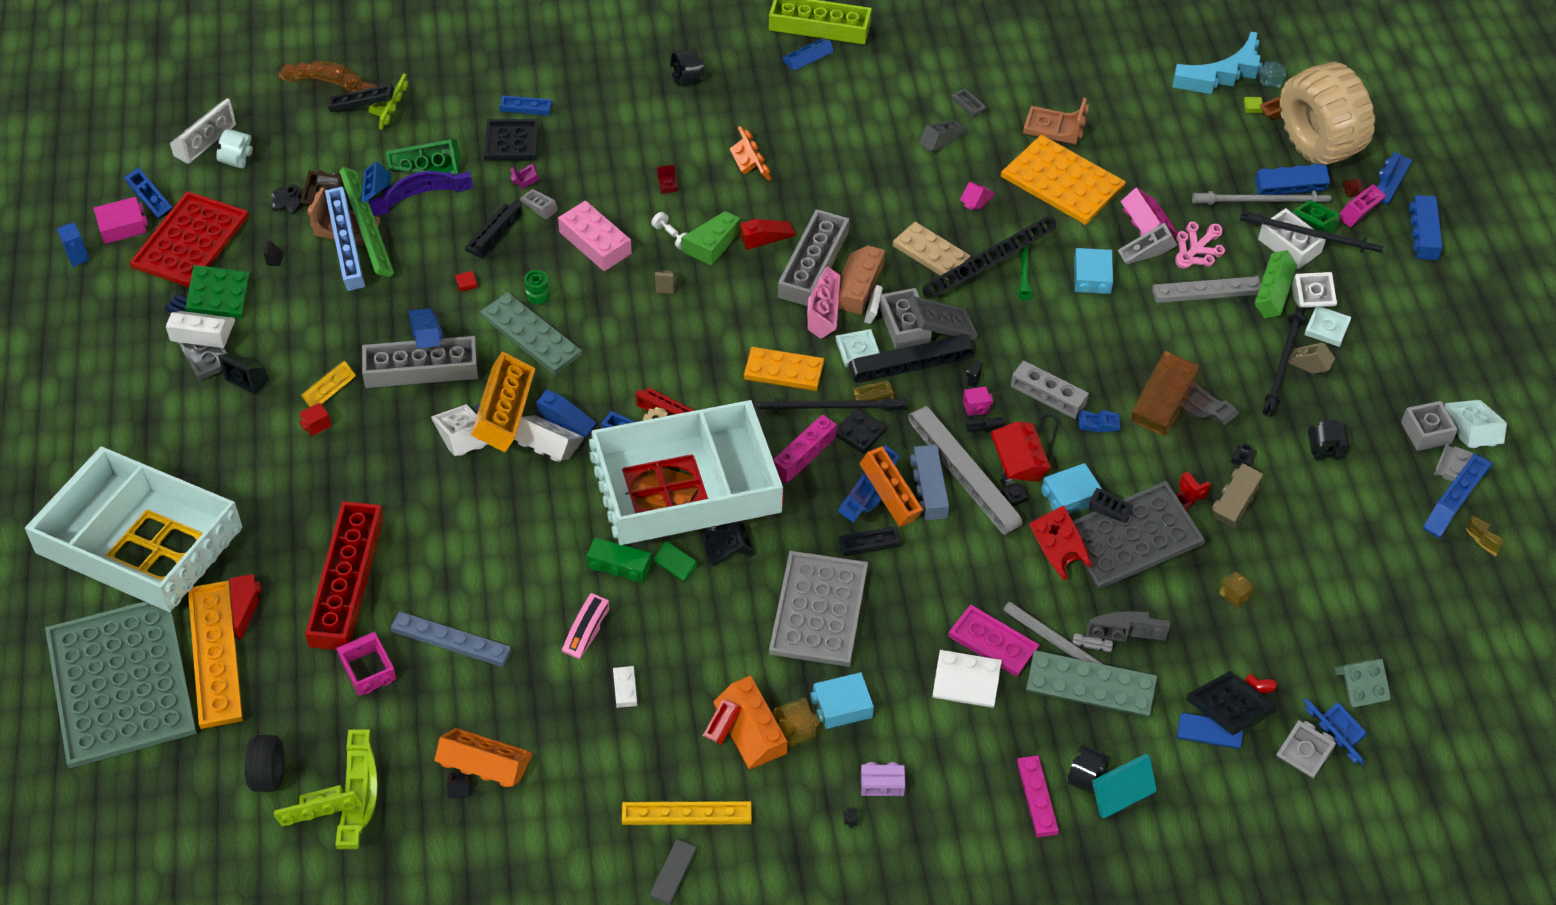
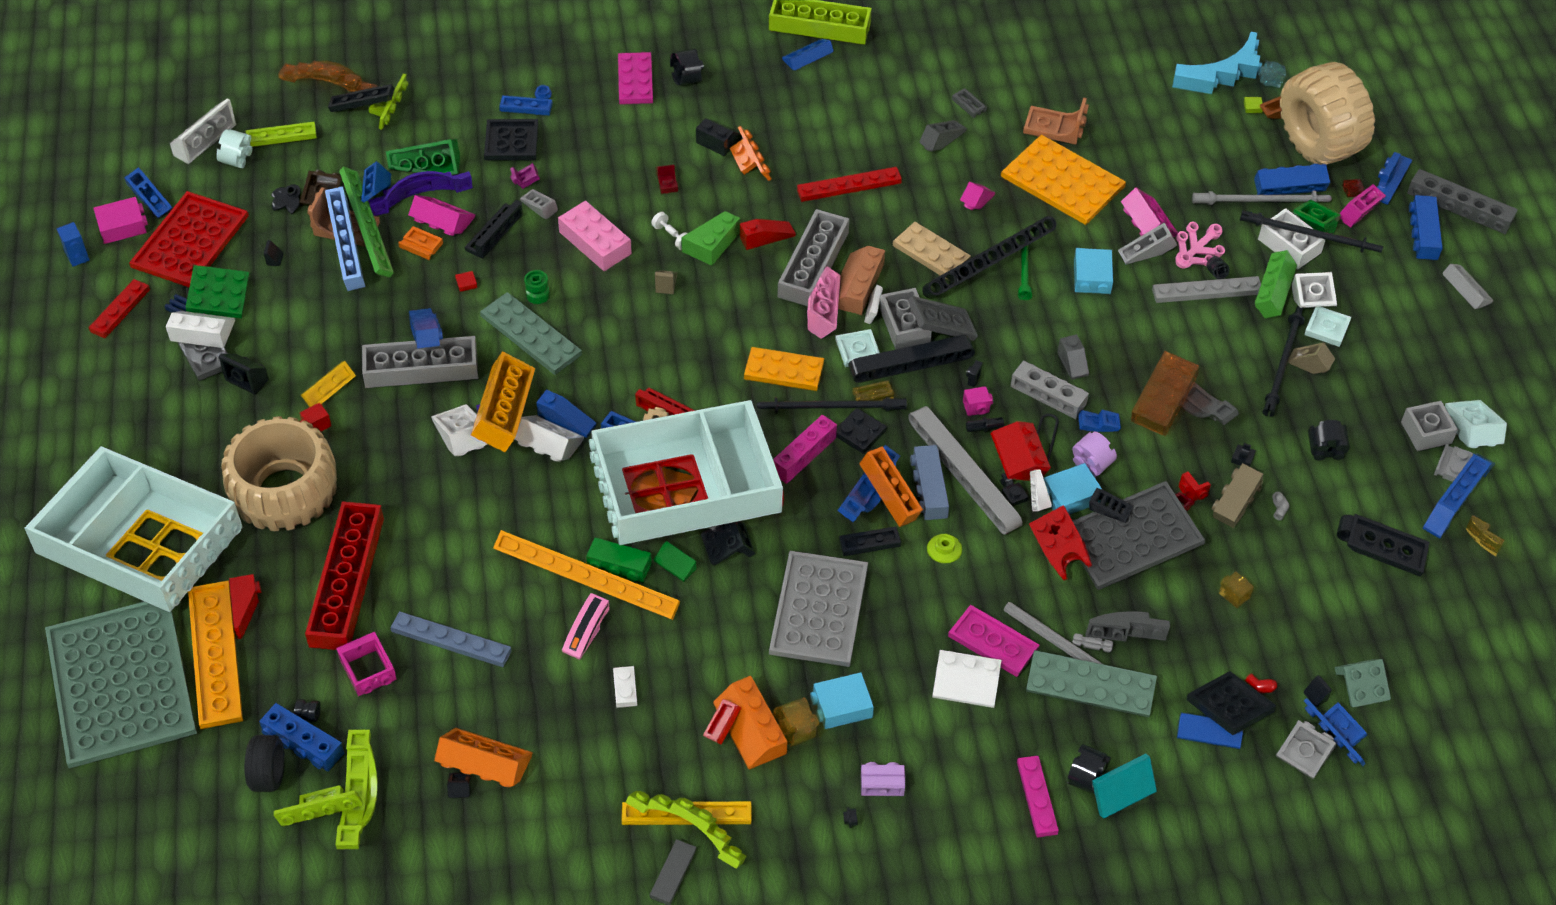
(119, 308): none -> red plate
(272, 448): none -> tan tyre
(282, 134): none -> lime plate
(302, 737): none -> blue brick
(307, 710): none -> black wheel
(421, 243): none -> orange plate
(440, 215): none -> dark pink slope
(543, 92): none -> blue plate
(587, 575): none -> light orange plate
(635, 78): none -> dark pink plate
(699, 817): none -> lime piece
(716, 136): none -> black slope
(849, 184): none -> red plate
(947, 553): none -> lime piece
(1039, 493): none -> white slope
(1073, 356): none -> dark grey slope
(1094, 452): none -> lavender brick
(1218, 267): none -> black wheel
(1281, 504): none -> light grey arm
(1318, 691): none -> black slope
(1353, 531): none -> black hinge
(1463, 201): none -> dark grey brick
(1467, 286): none -> light grey slope

